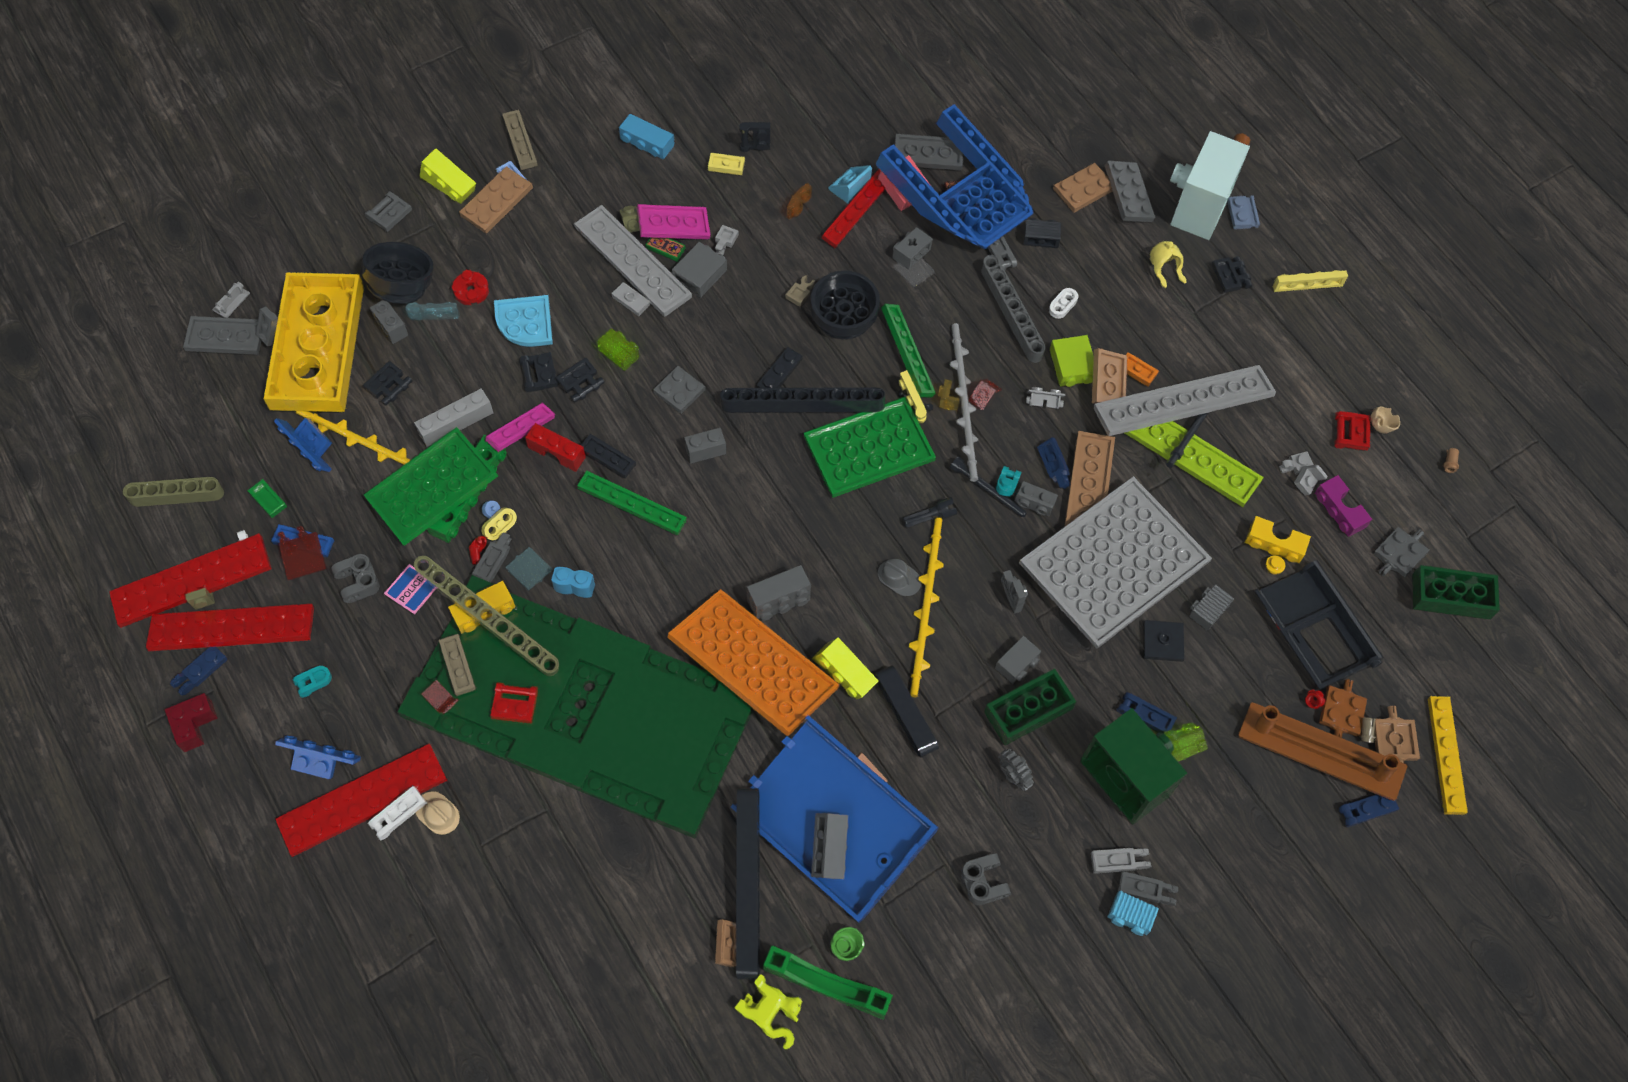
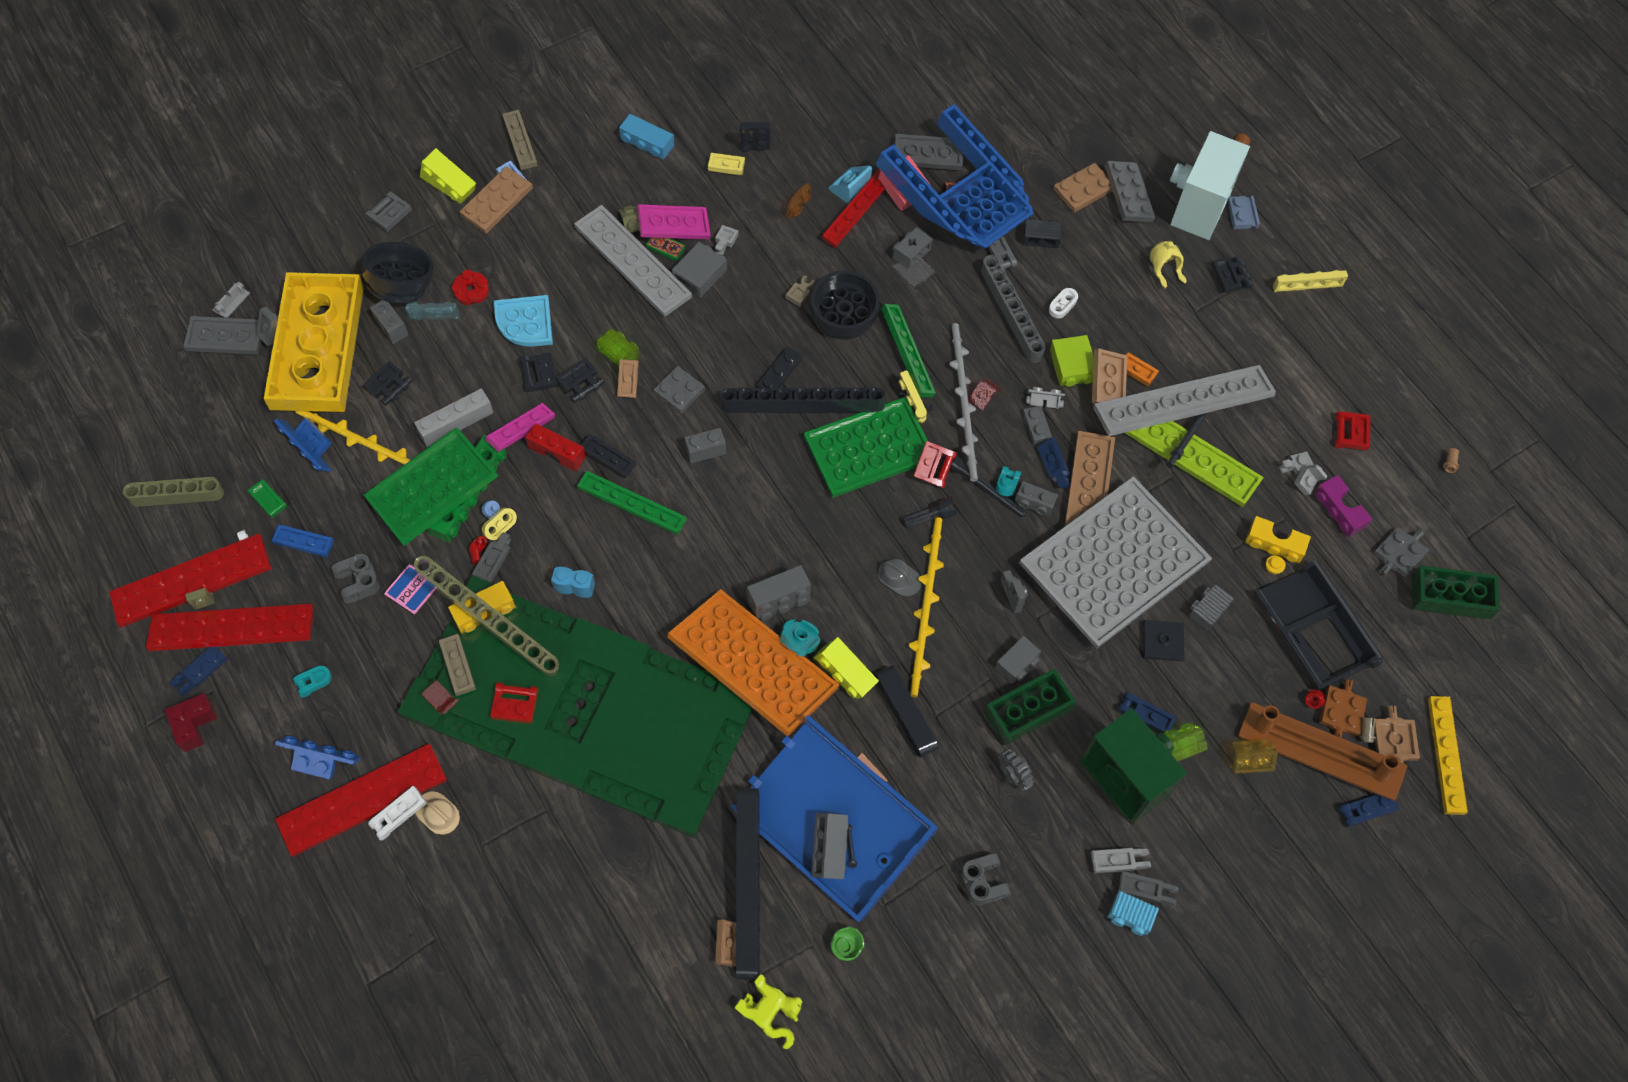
(302, 554): clear red plate -> none
(529, 568): clear light blue piece -> none
(628, 378): none -> medium nougat plate
(631, 299): light grey plate -> none
(791, 639): none -> teal plate
(830, 985): green arch -> none
(853, 863): none -> black hinge
(929, 461): none -> plate
(946, 401): clear yellow bracket -> none
(1037, 424): none -> dark grey plate
(1254, 756): none -> clear yellow bracket
(1383, 420): tan hair -> none

